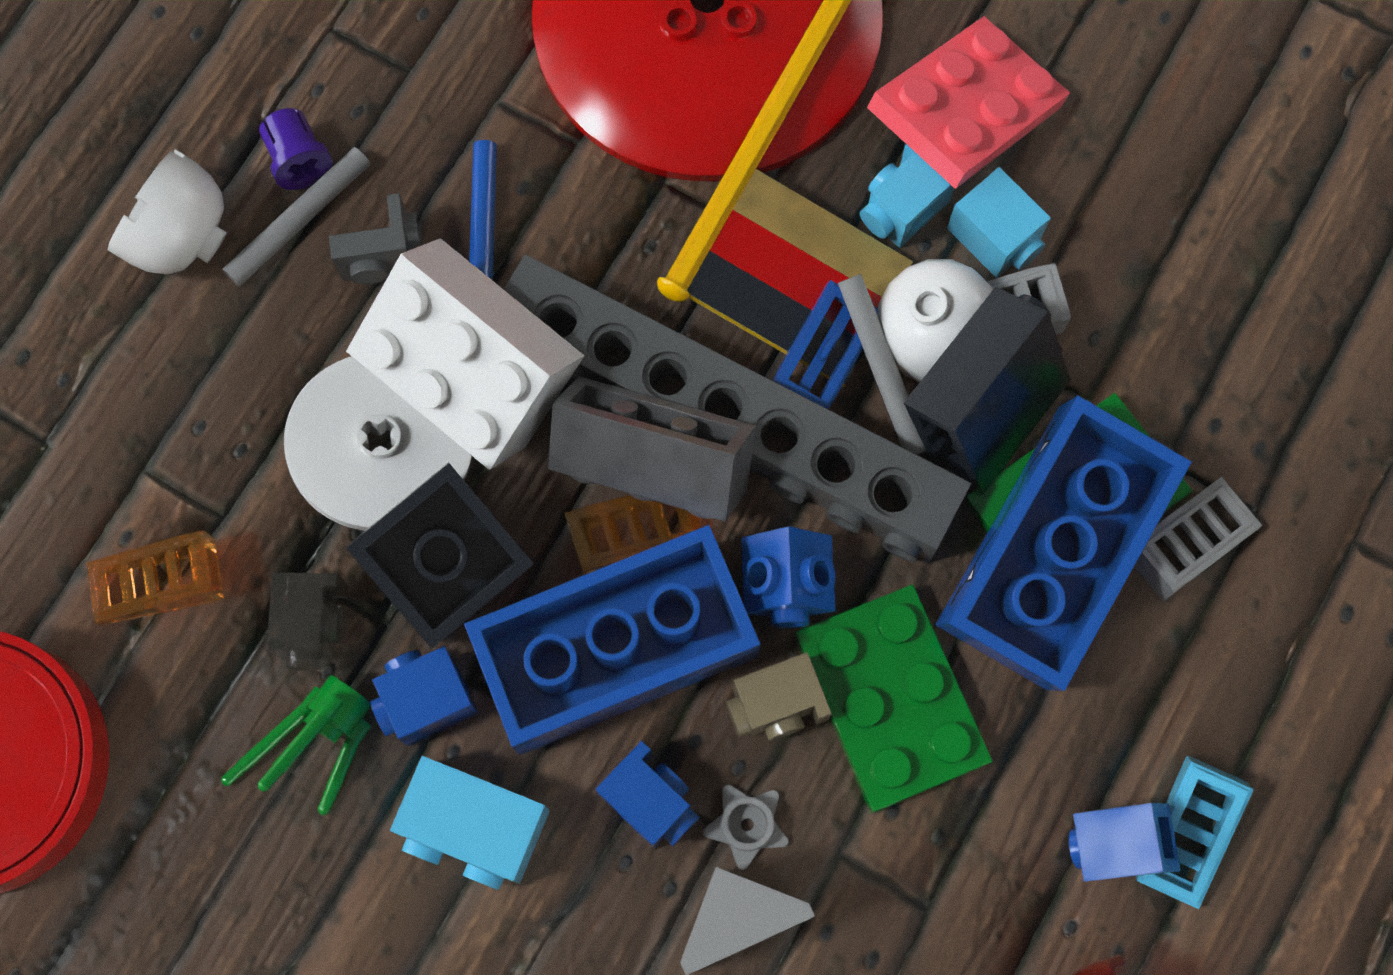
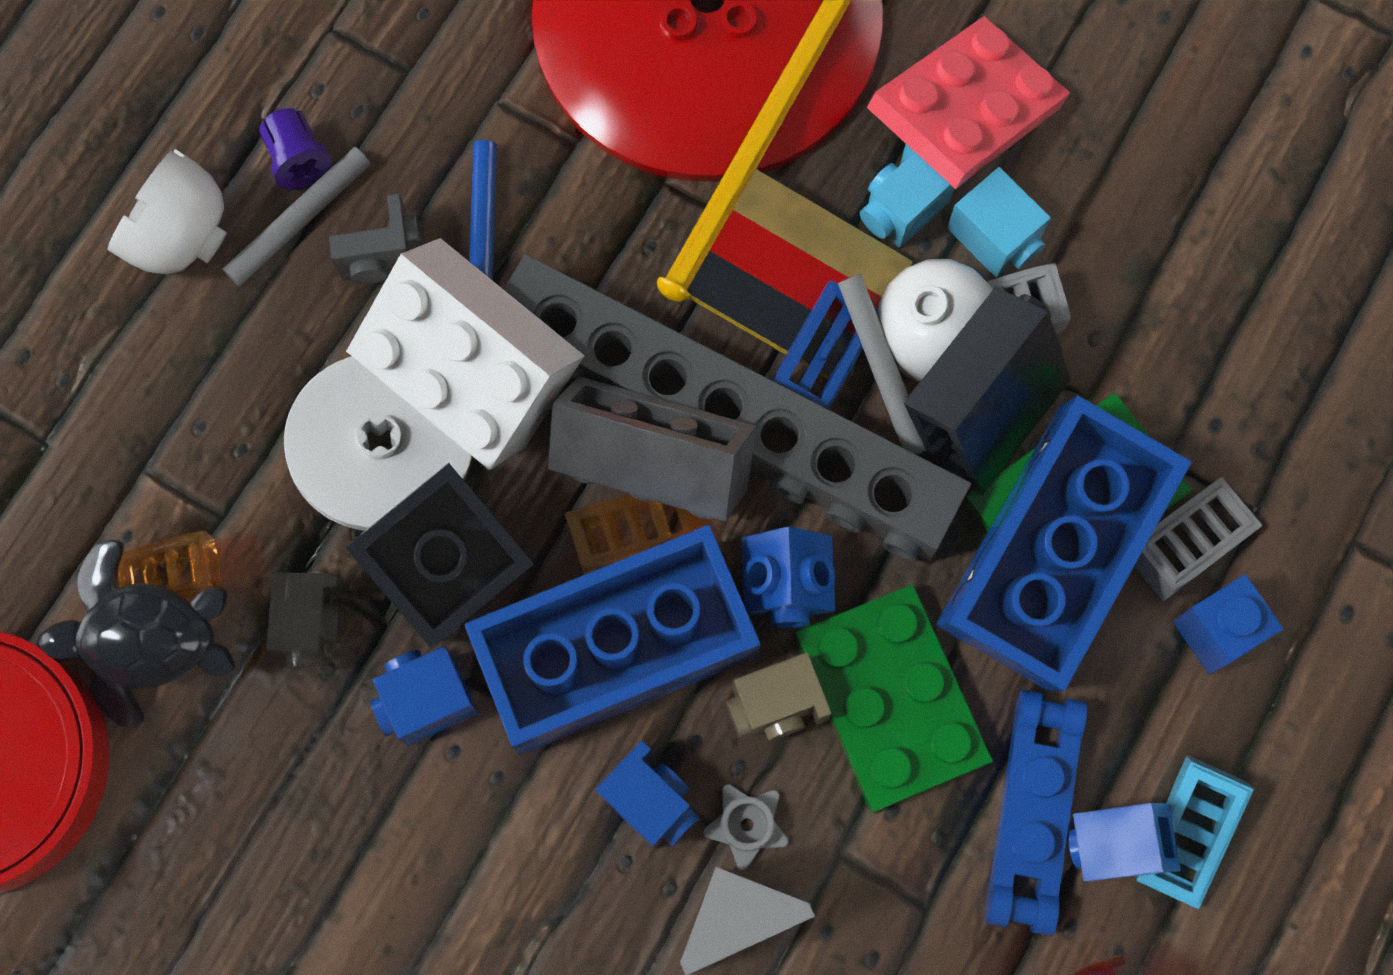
(135, 635): none -> black animal
(327, 711): green plant -> none
(470, 822): medium azure brick -> none
(1035, 813): none -> blue plate
(1227, 624): none -> blue brick

